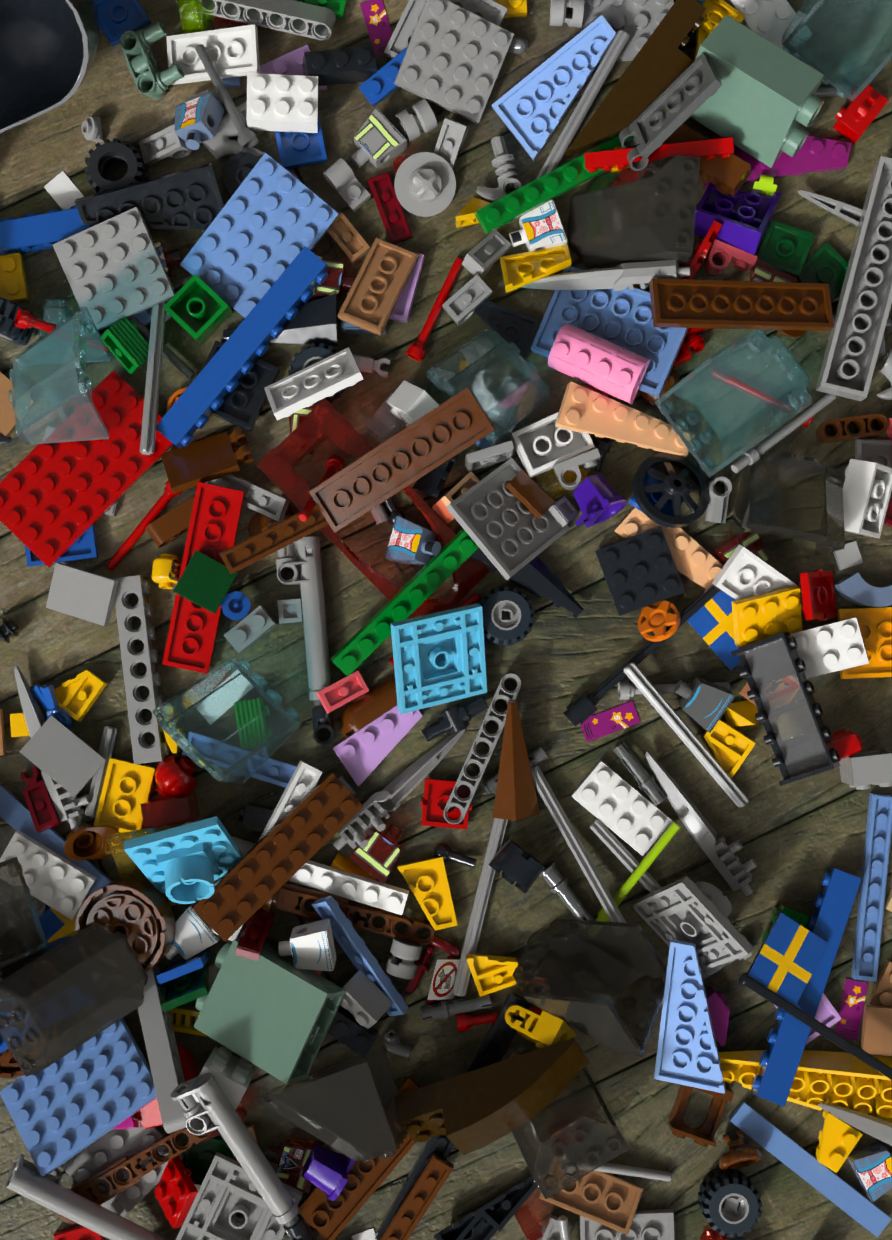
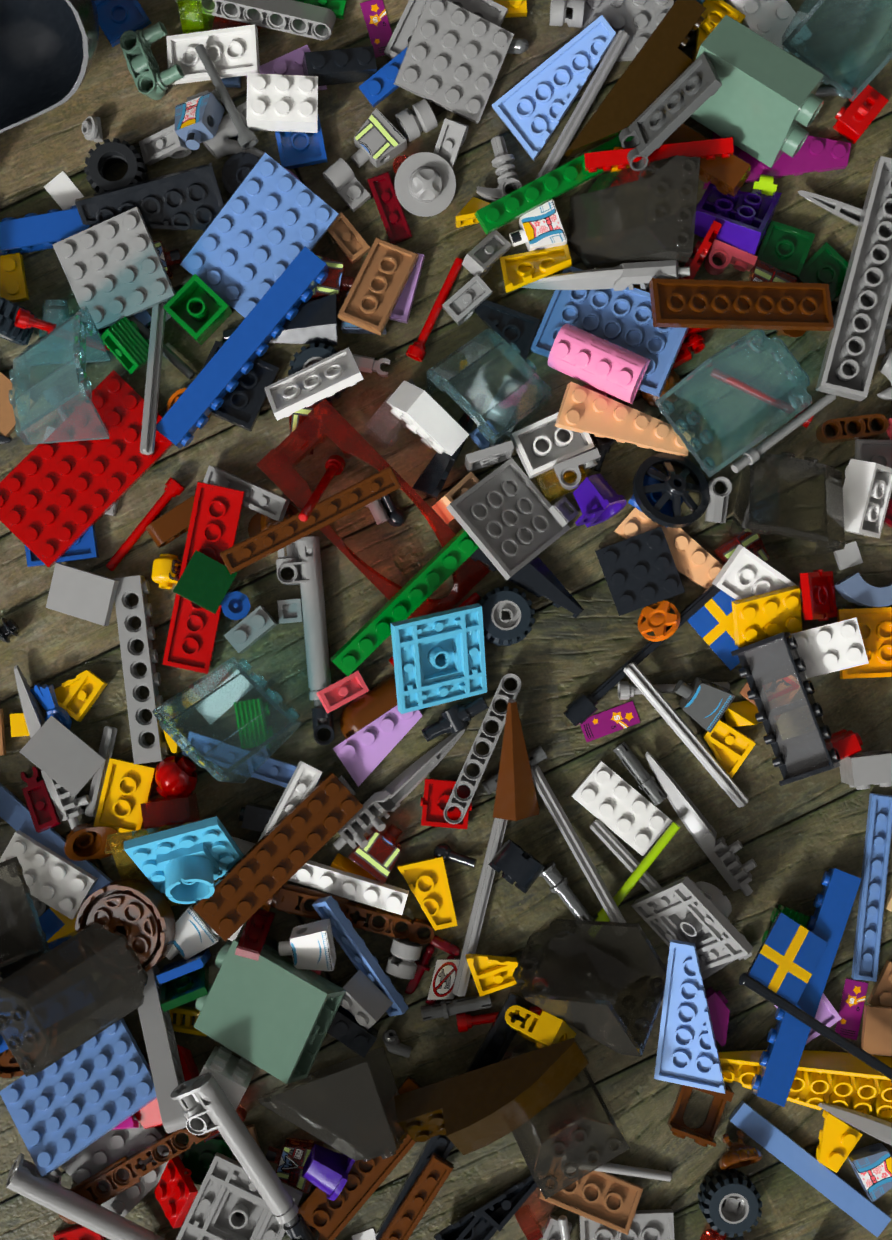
(206, 460): reddish brown tile -> none
(402, 459): reddish brown plate -> none
(411, 543): torso -> none
(530, 494): reddish brown tile -> none

